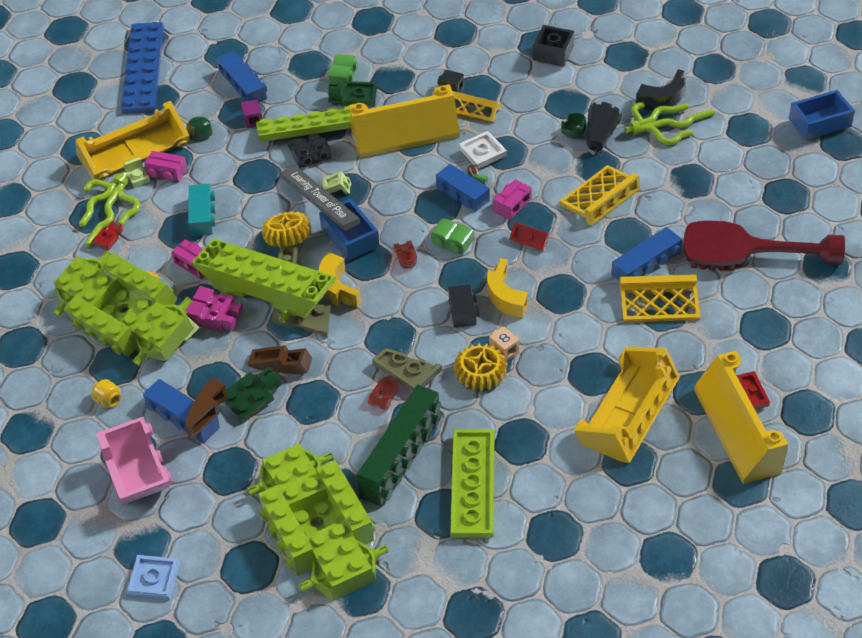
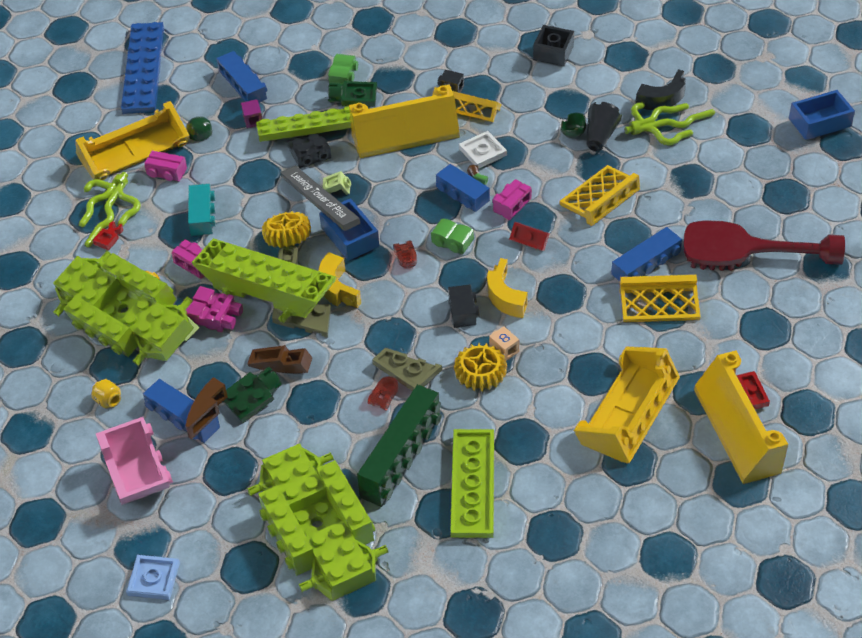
(136, 172): yellowish green bracket -> none

